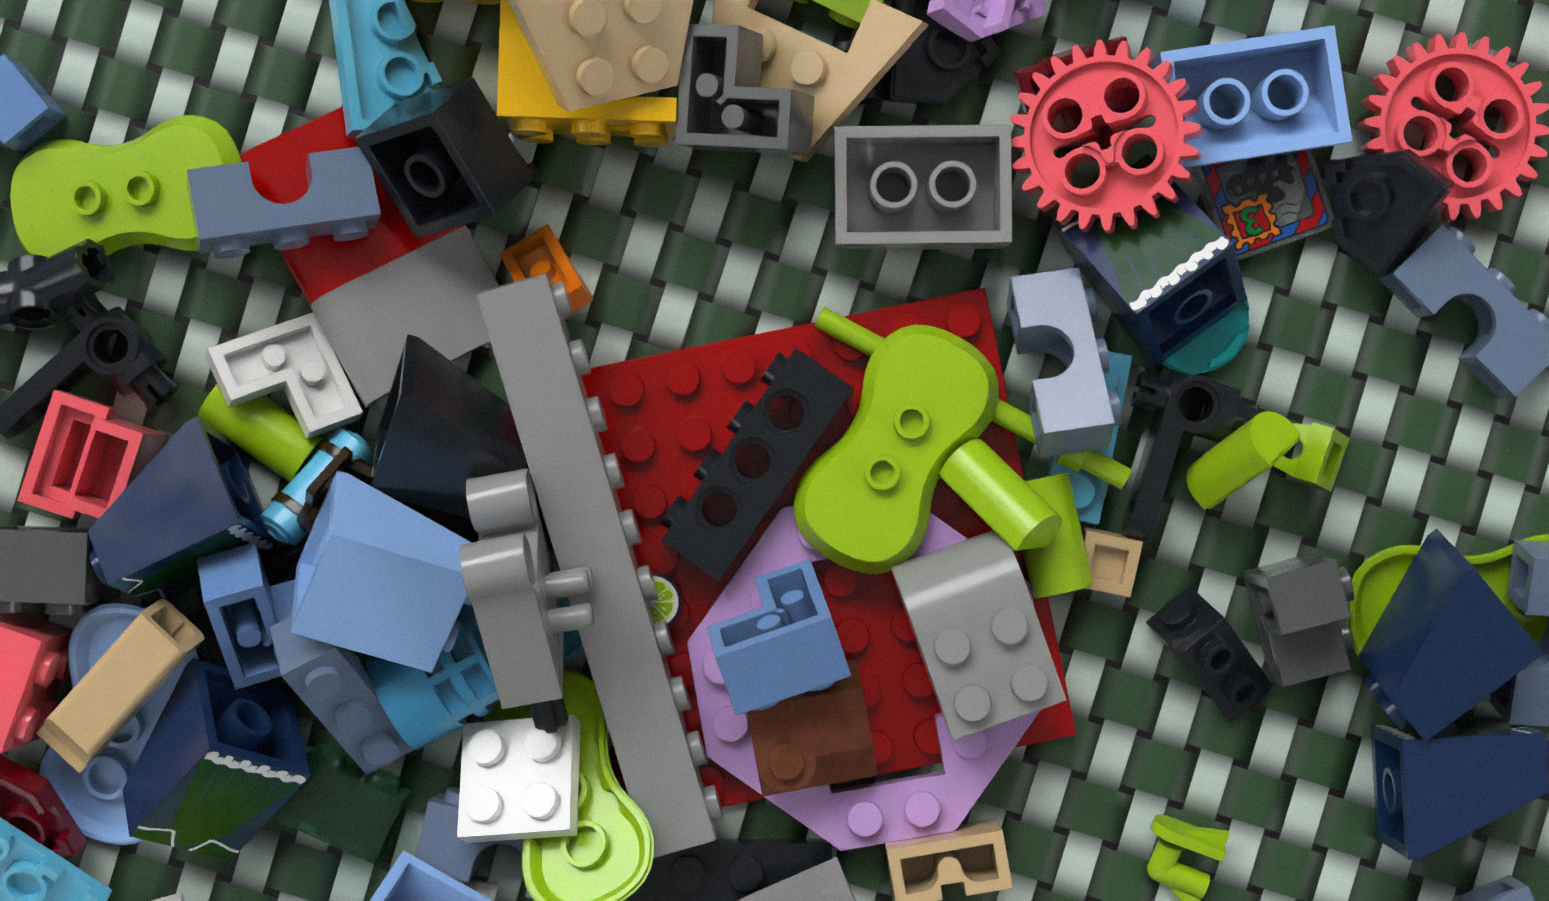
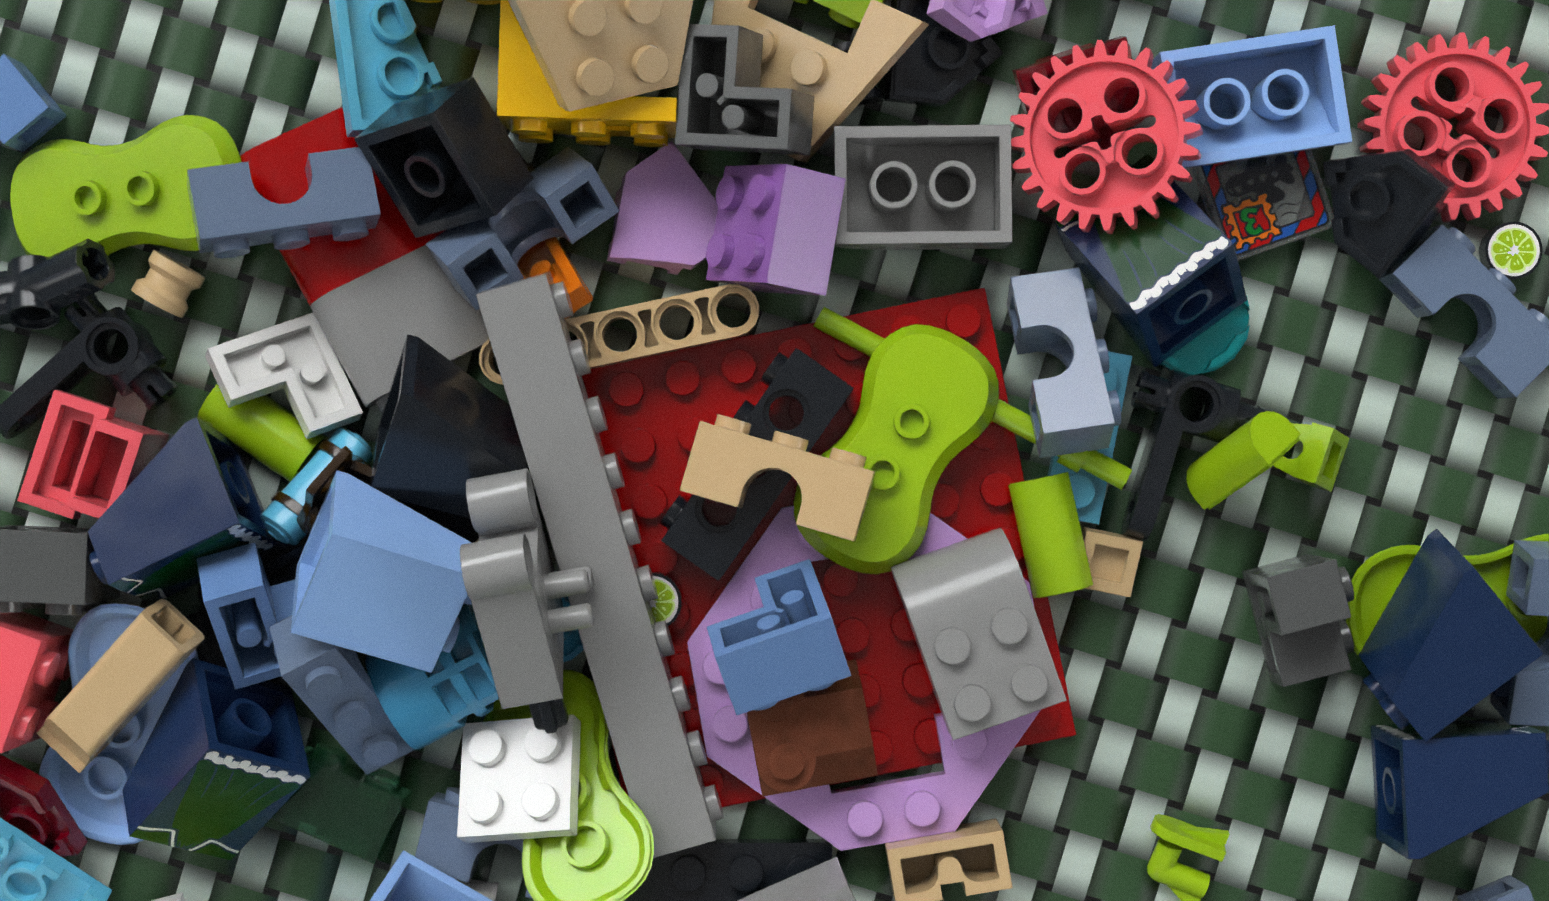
(167, 284): none -> tan wheel
(559, 202): none -> sand blue arch
(647, 321): none -> tan beam
(663, 214): none -> lavender slope
(729, 459): none -> tan arch
(775, 228): none -> medium lavender brick
(1000, 496): lime brick -> none
(1211, 652): black bracket -> none
(1511, 249): none -> tile

